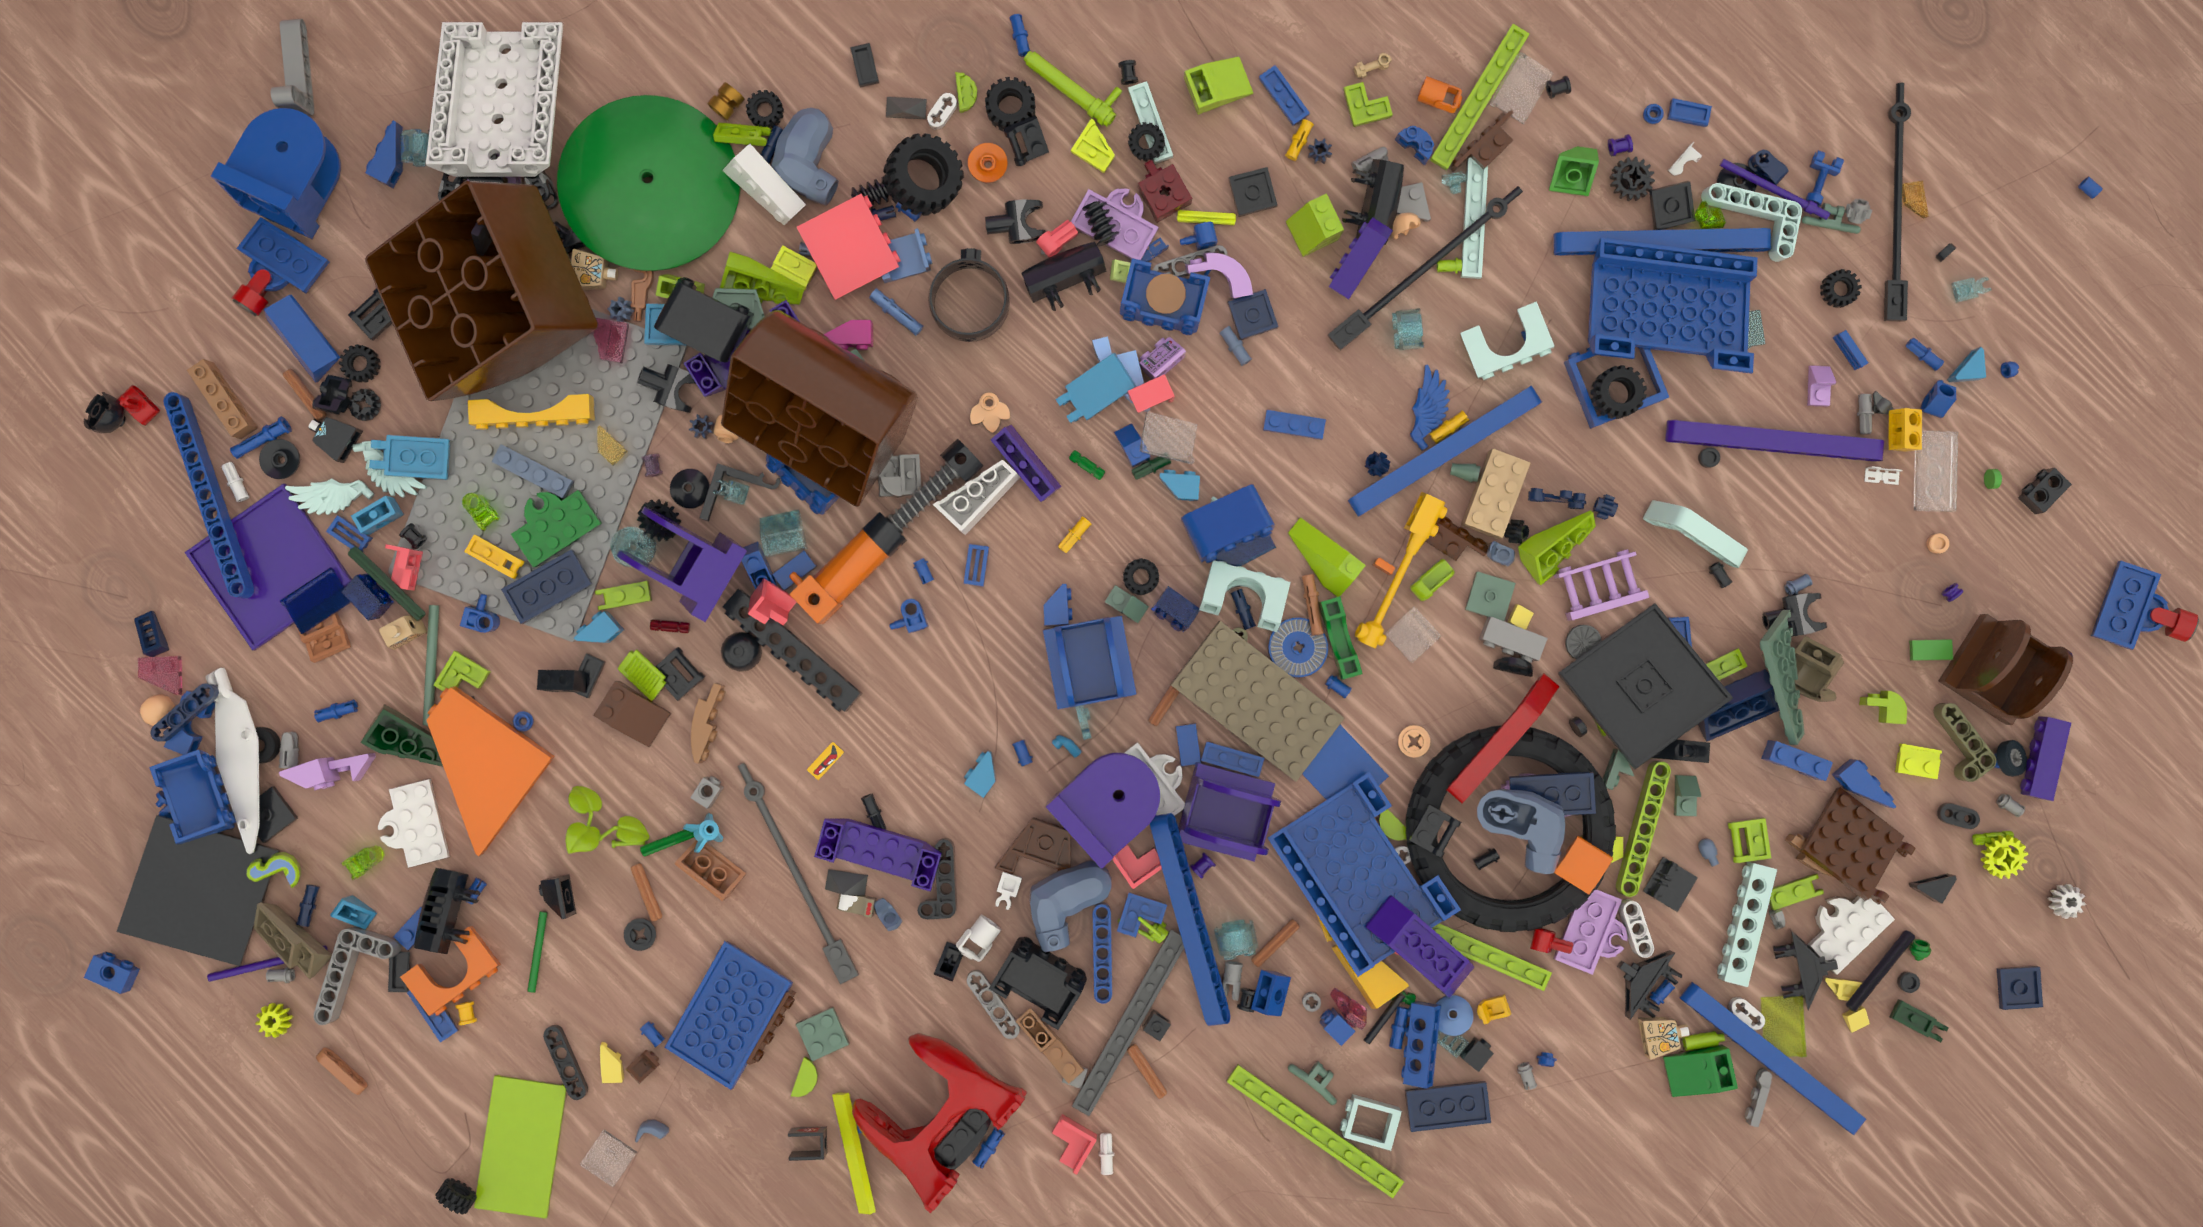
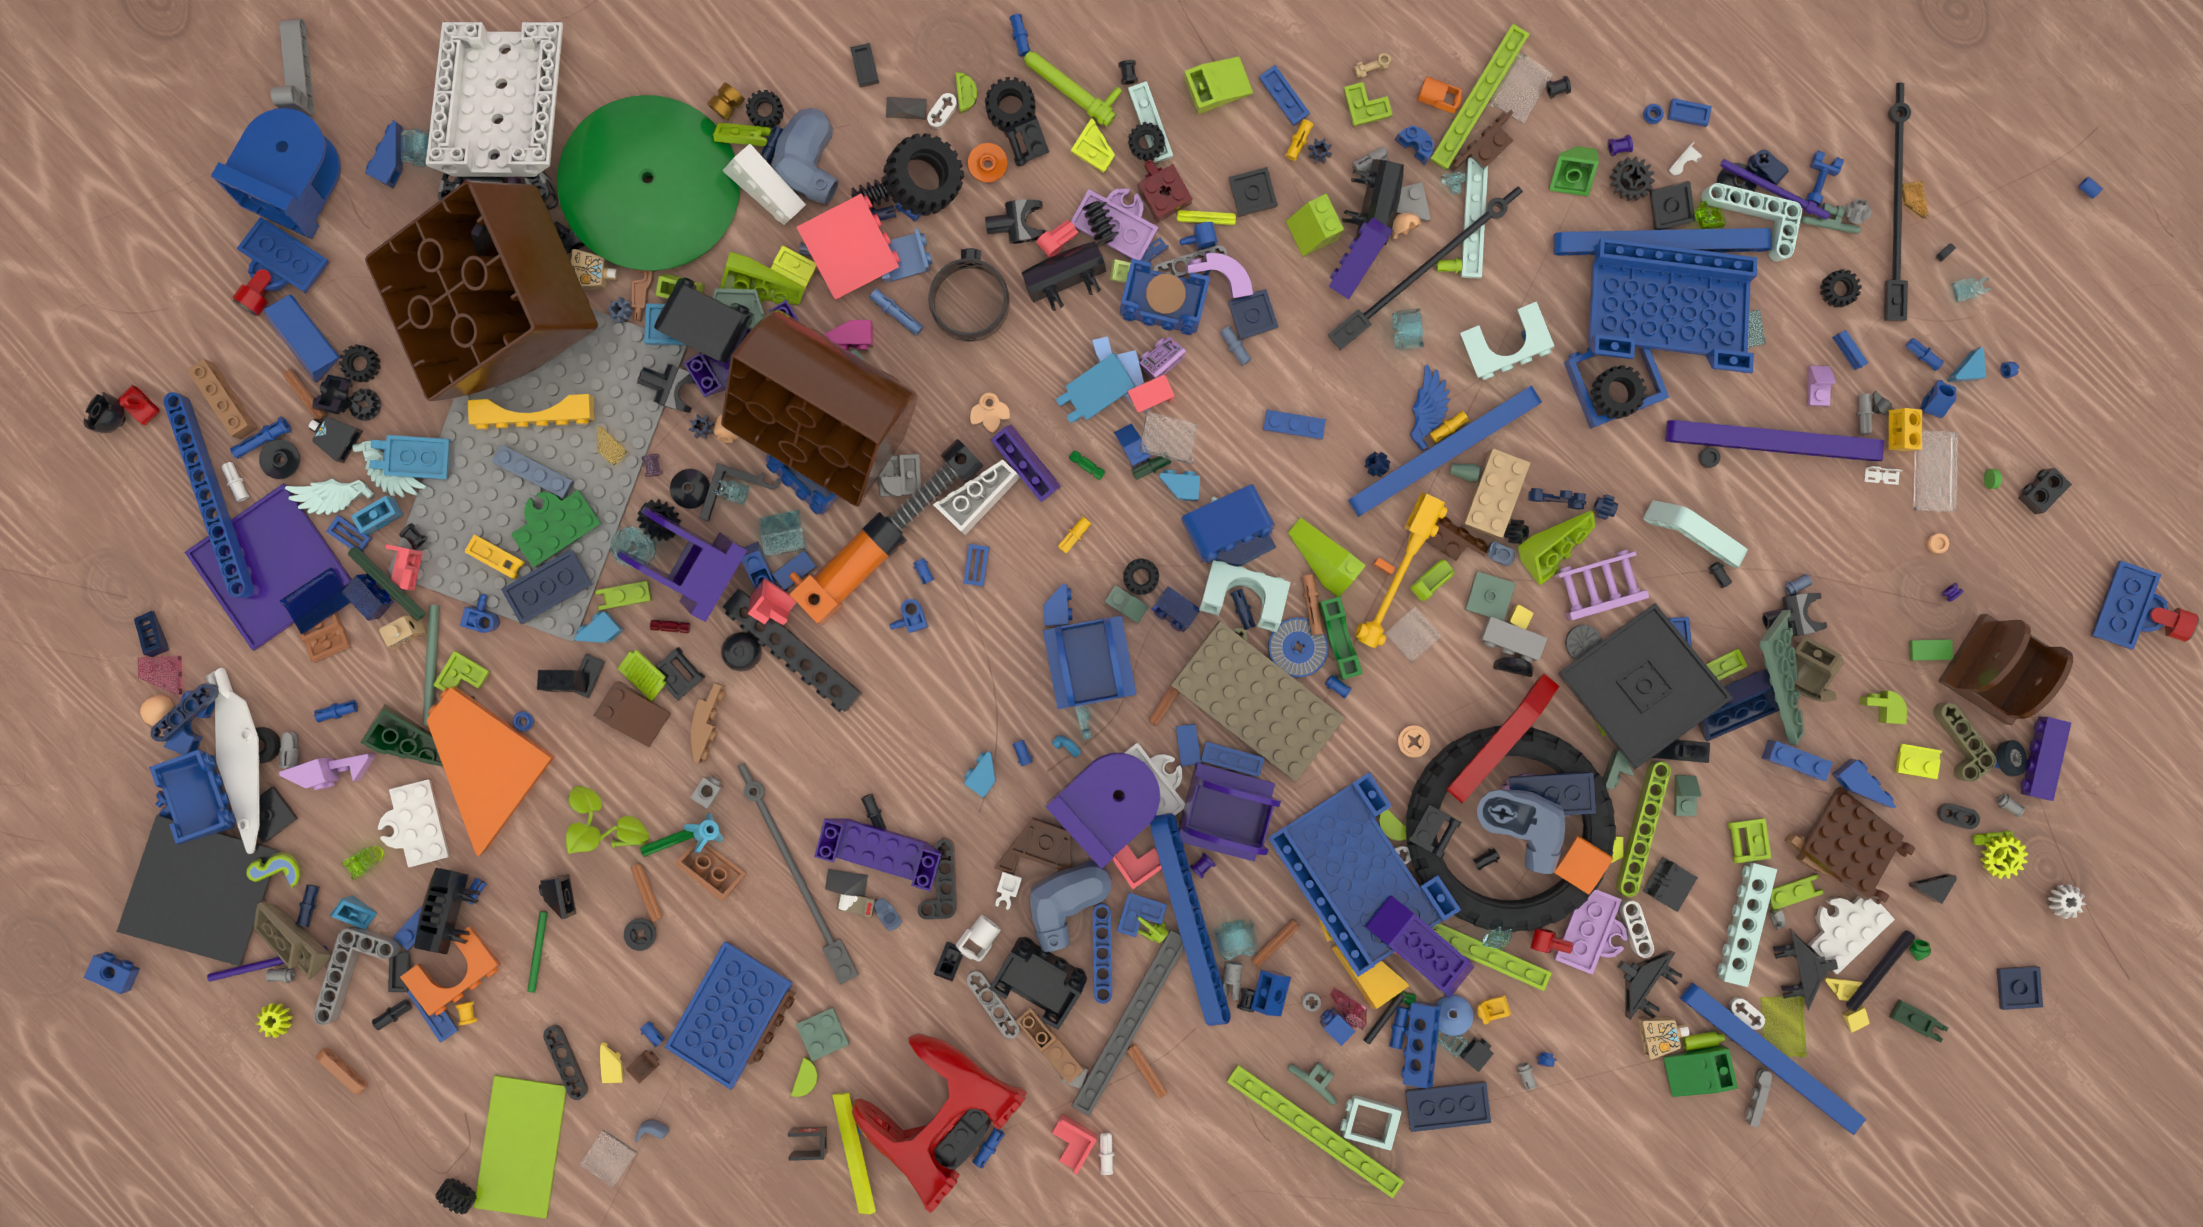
(376, 320): black plate -> none
(392, 1014): none -> black axle
(483, 513): clear neon green piece -> none
(611, 339): clear pink wing -> none
(825, 760): yellow sticker -> none
(1156, 1025): black brick -> none
(1341, 764): blue piece -> none
(1497, 938): none -> clear light blue plate
(1578, 726): black tile -> none
(1661, 992): blue pin -> none
(1708, 851): sand blue cylinder -> none
(1908, 982): black tile -> none

